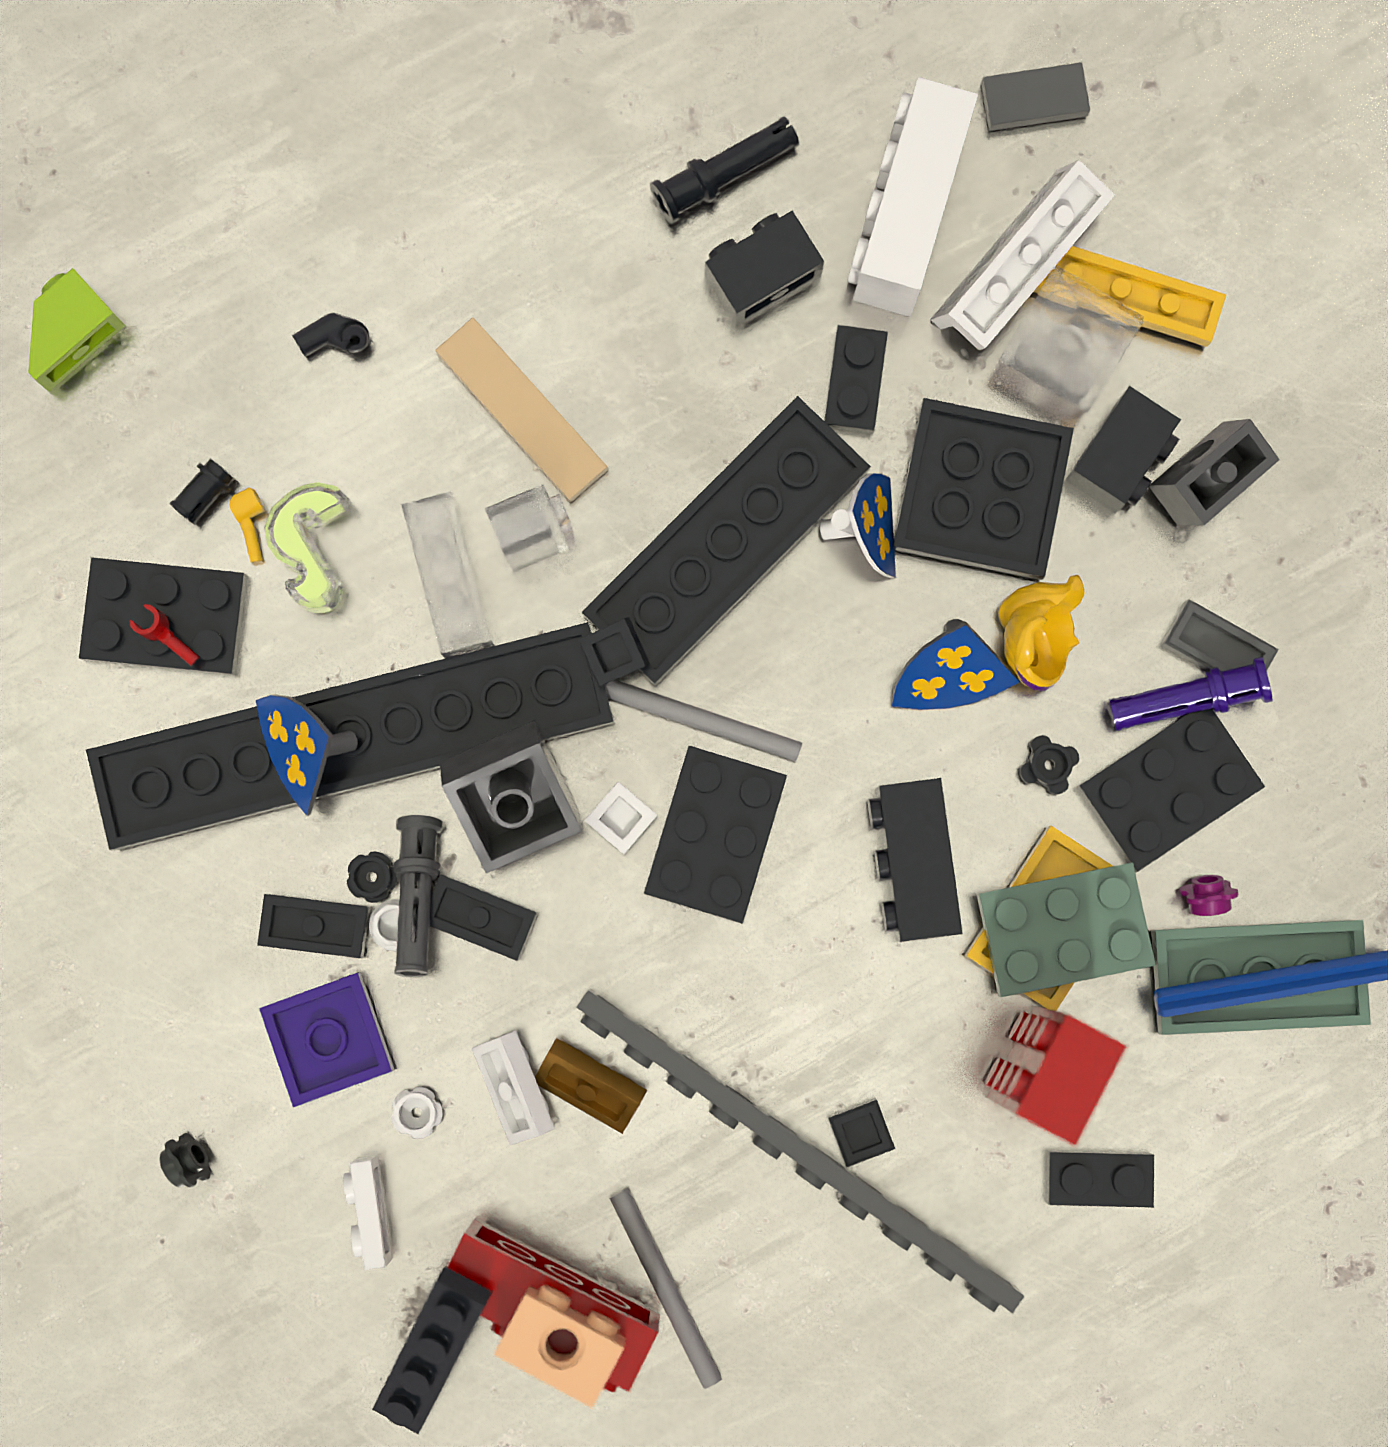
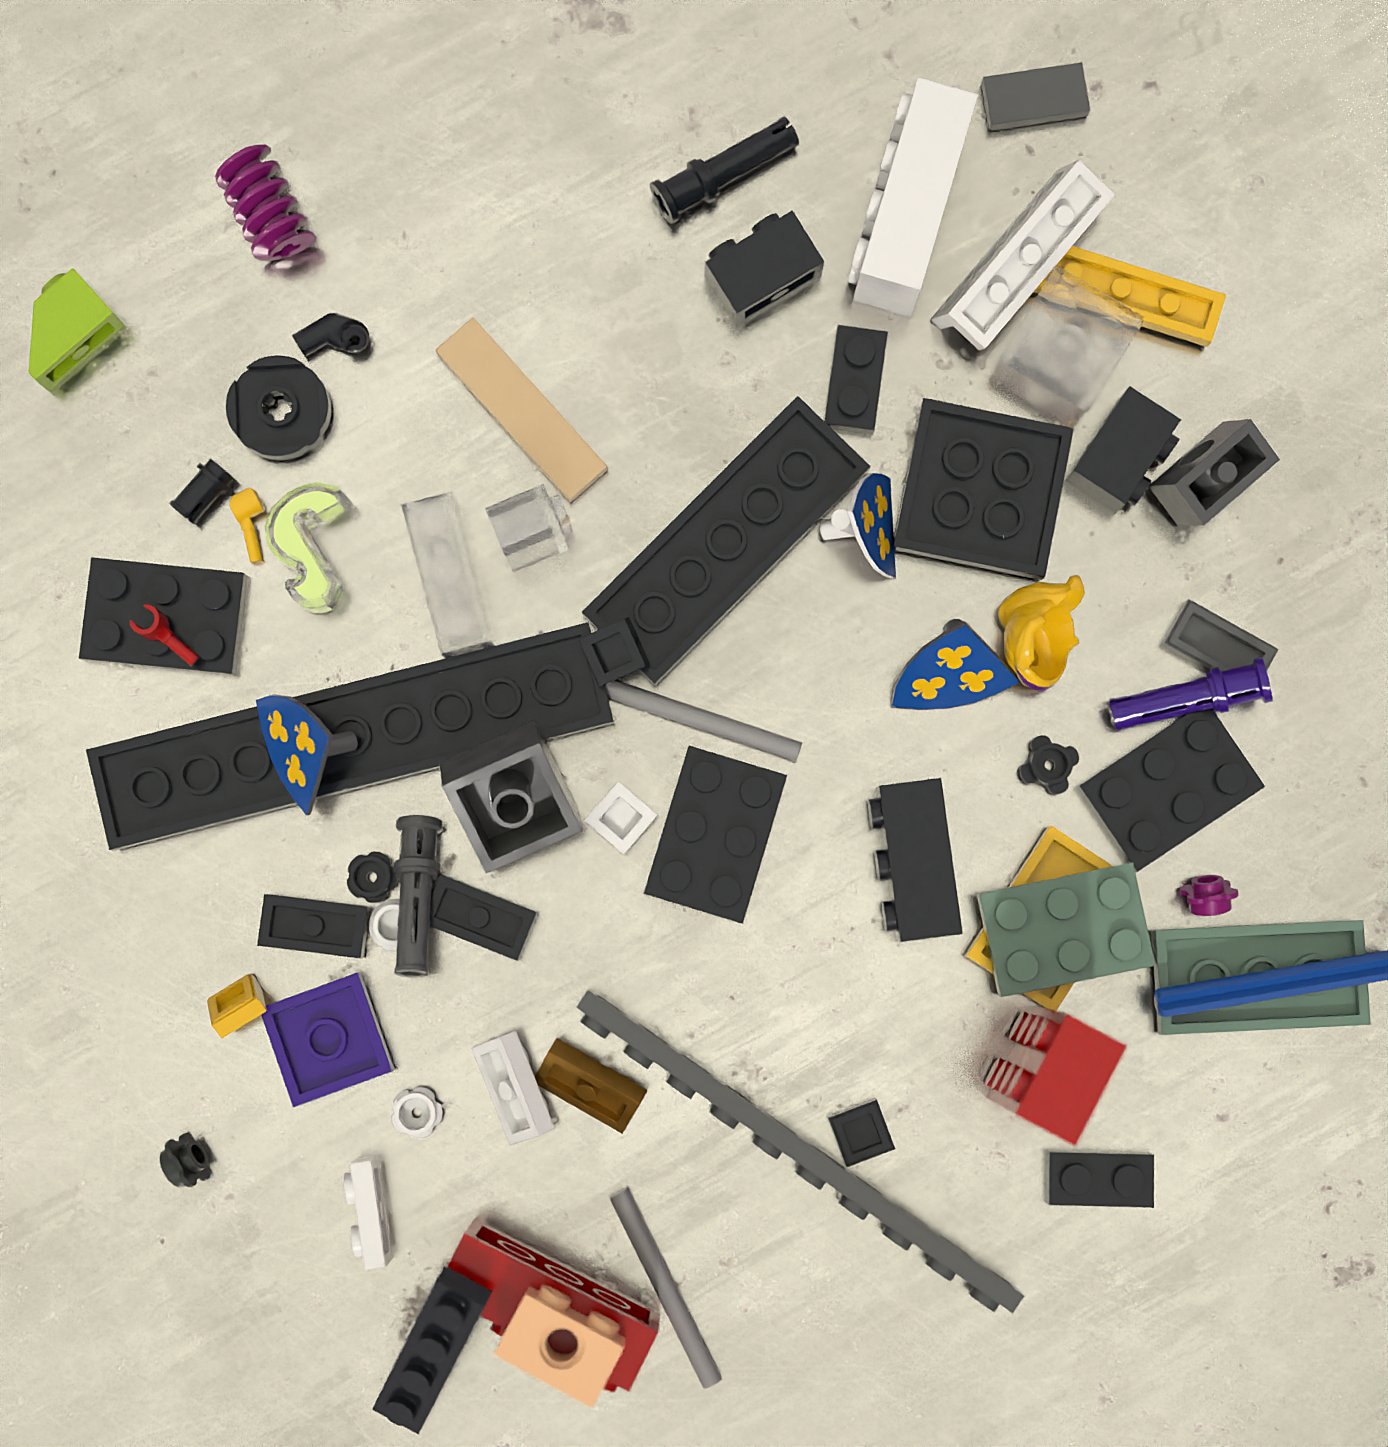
(236, 1005): none -> yellow tile
(257, 388): none -> black plate
(259, 207): none -> magenta piece

